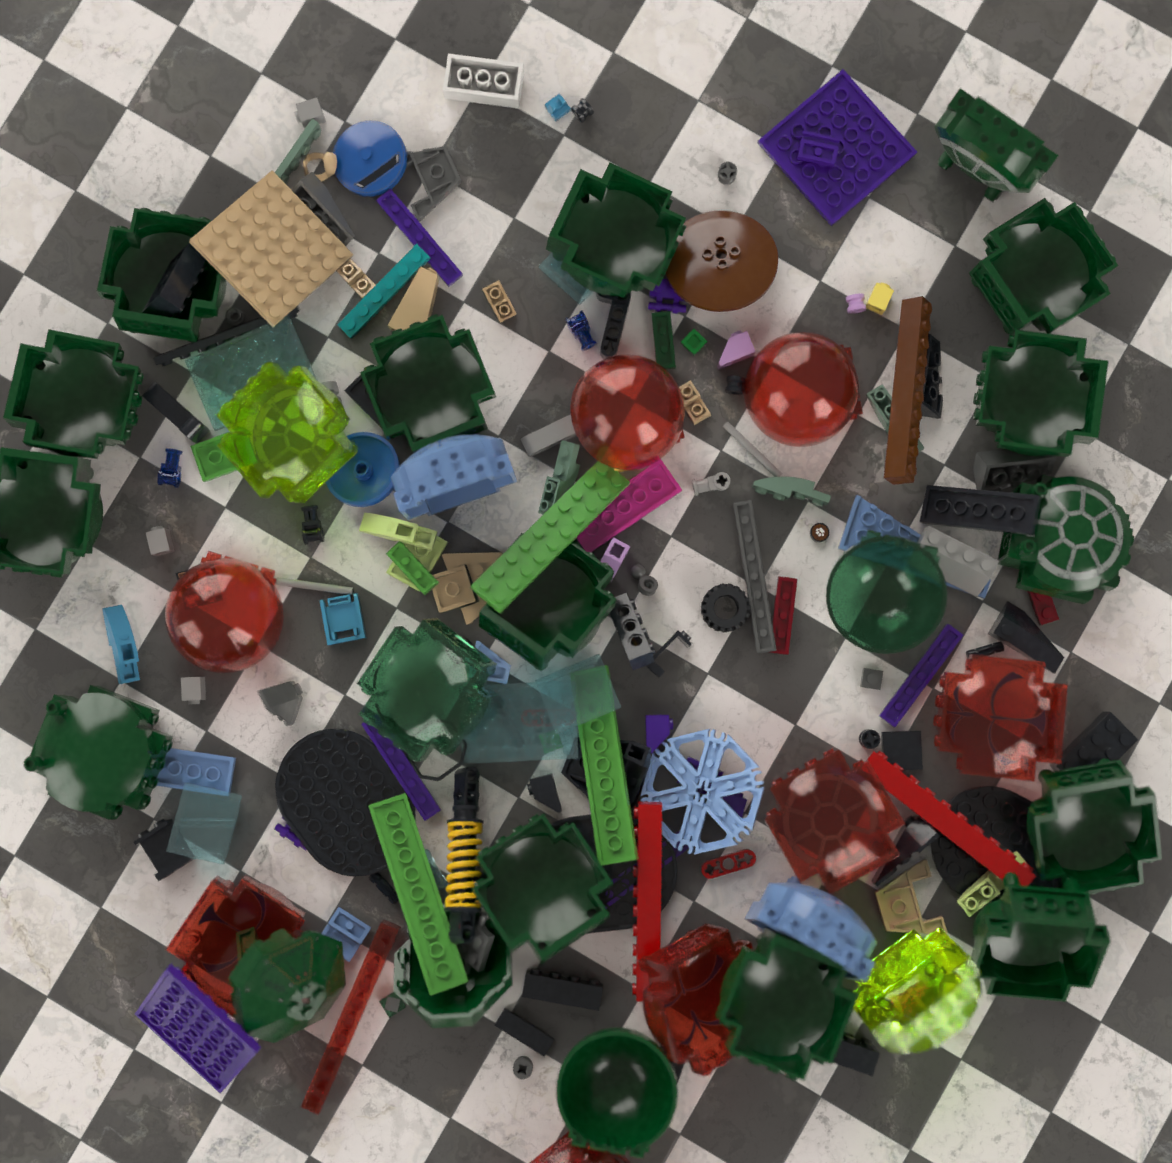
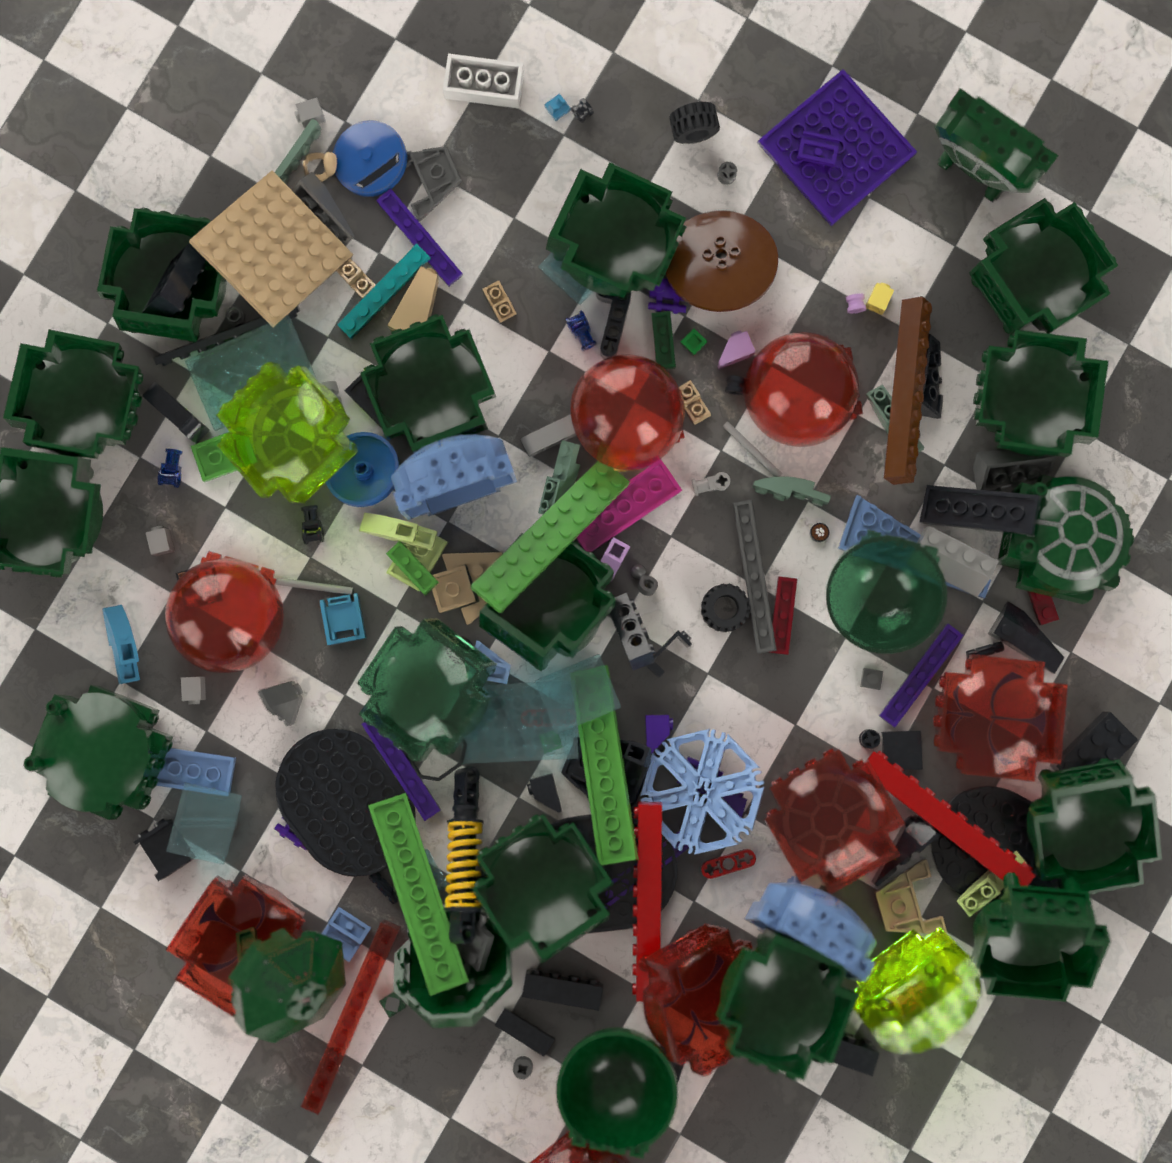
(197, 1029): dark purple plate -> none
(694, 122): none -> black tyre

